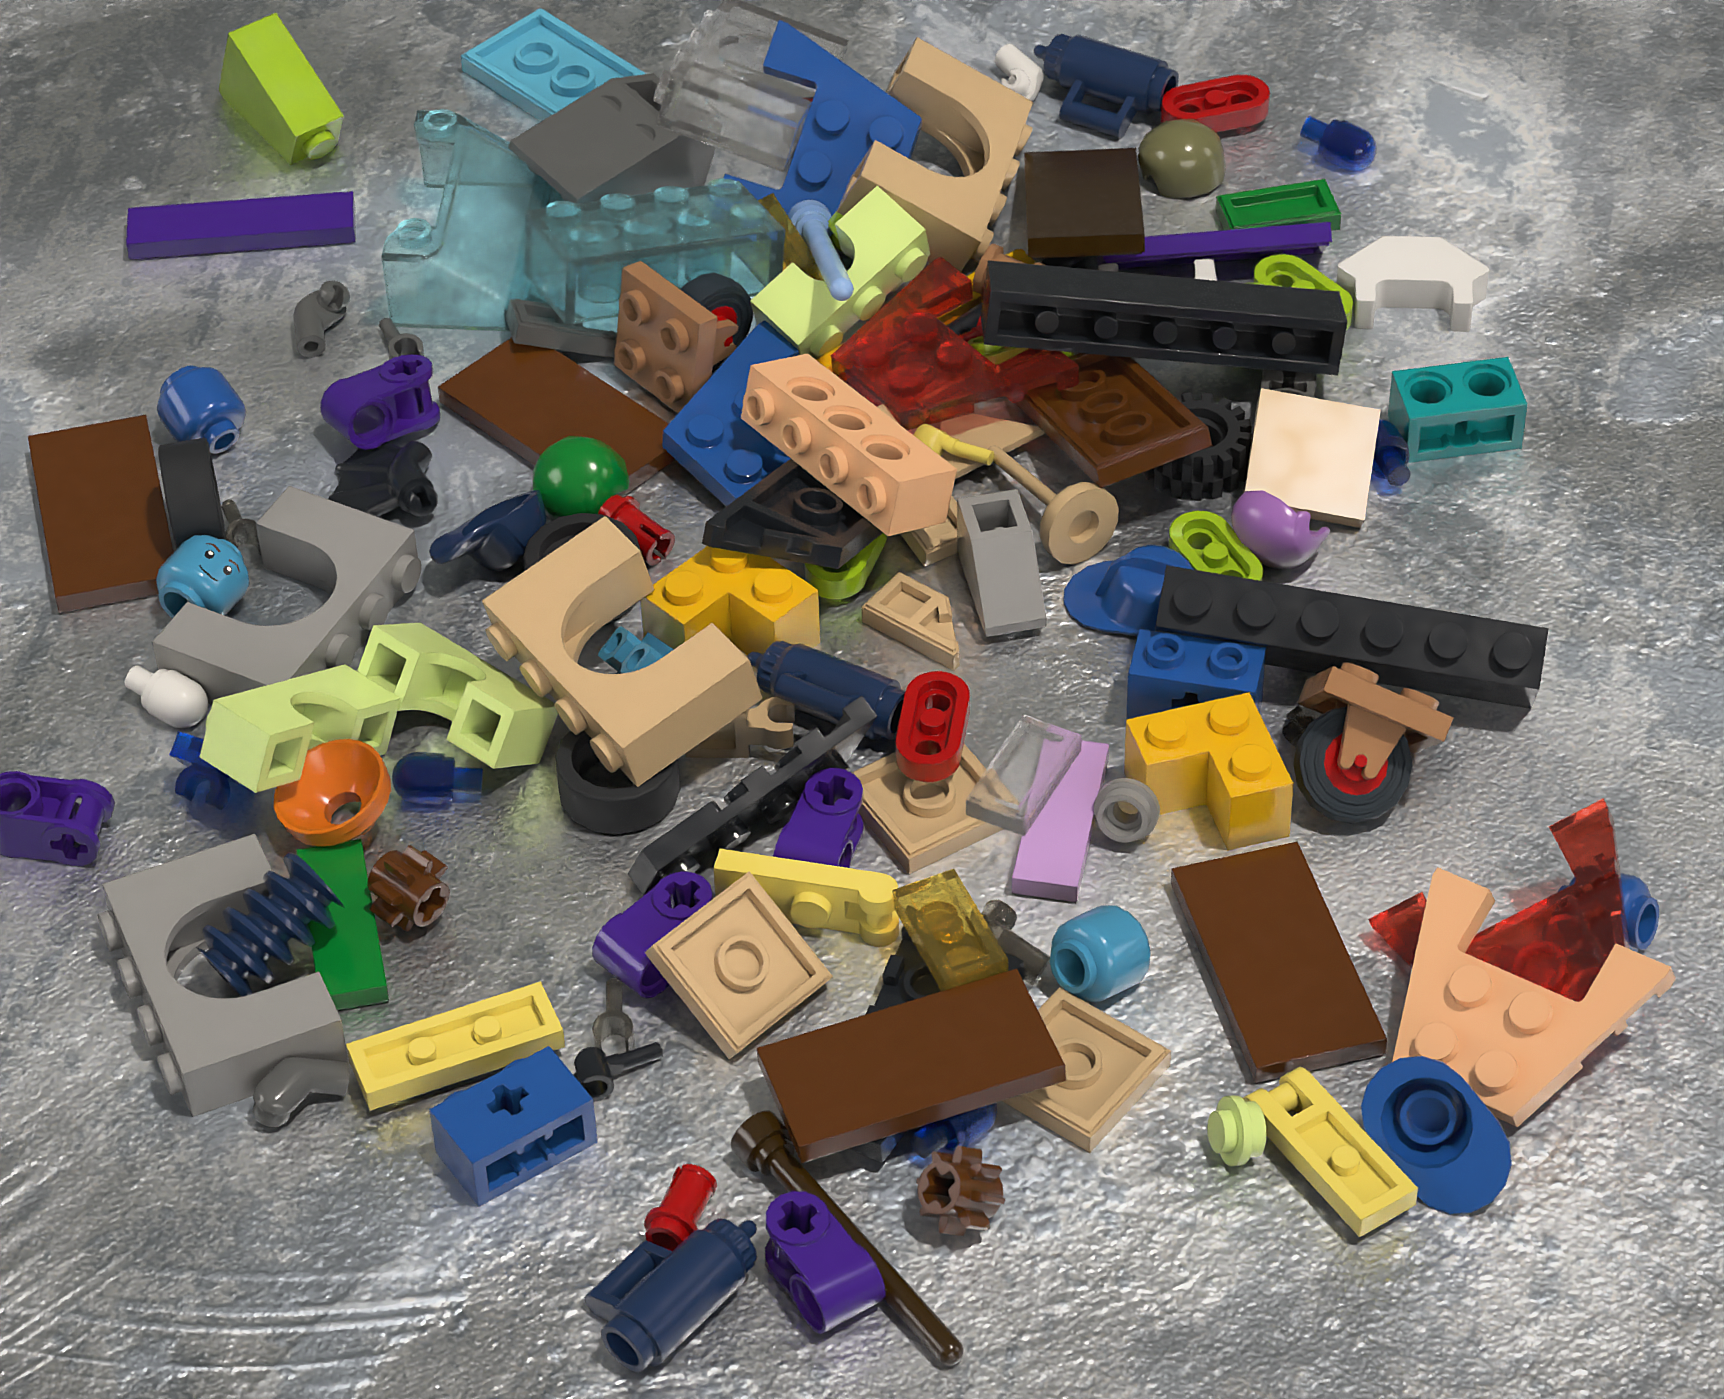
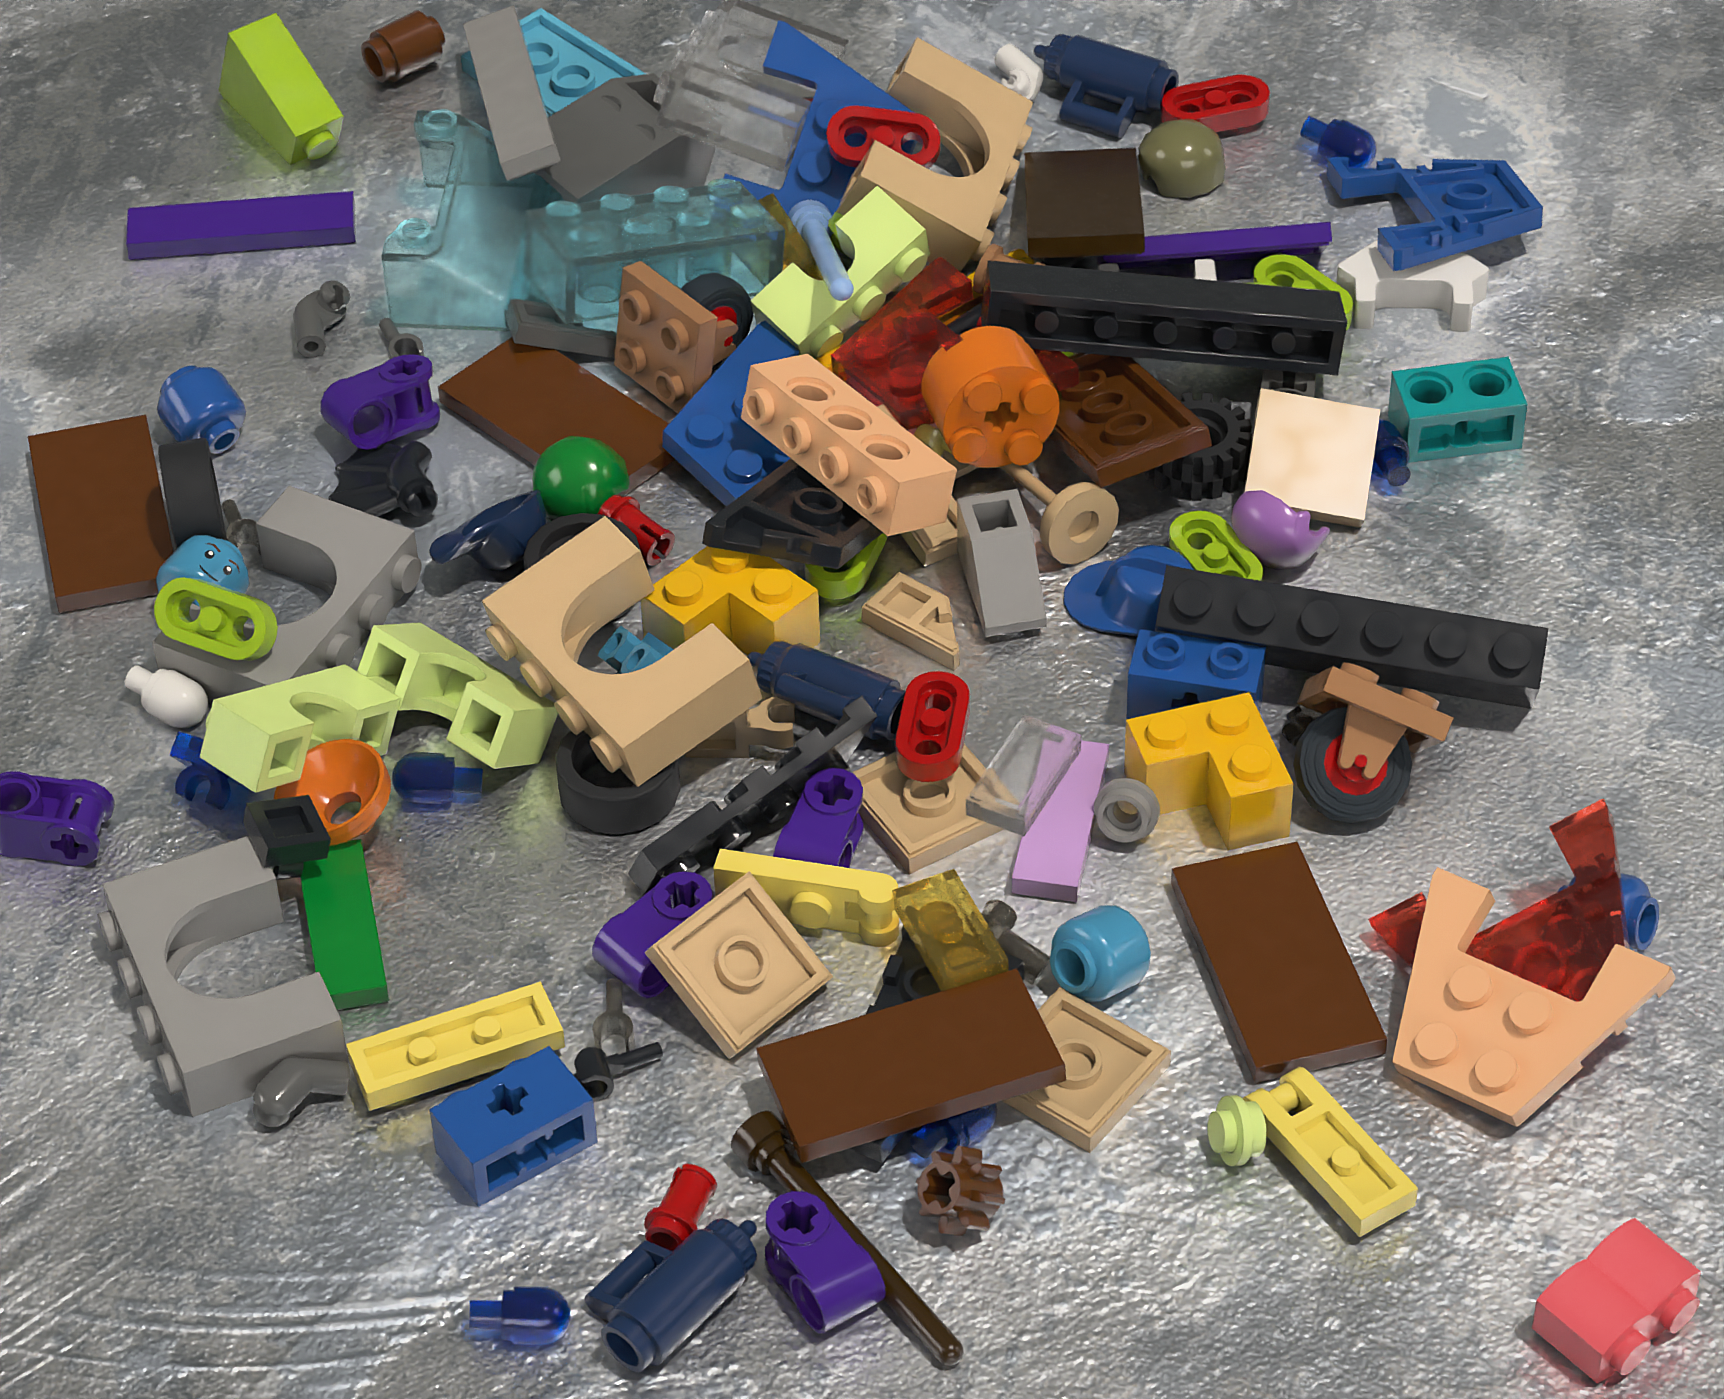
(219, 621): none -> lime plate
(269, 925): dark blue piece -> none
(286, 834): none -> black tile
(403, 46): none -> reddish brown brick
(408, 888): reddish brown gear -> none
(511, 94): none -> light grey tile
(524, 1315): none -> clear blue cylinder
(885, 126): none -> red plate
(991, 398): none -> orange brick
(1279, 206): green tile -> none
(1437, 1133): blue piece -> none
(1456, 201): none -> blue wing
(1618, 1301): none -> coral brick

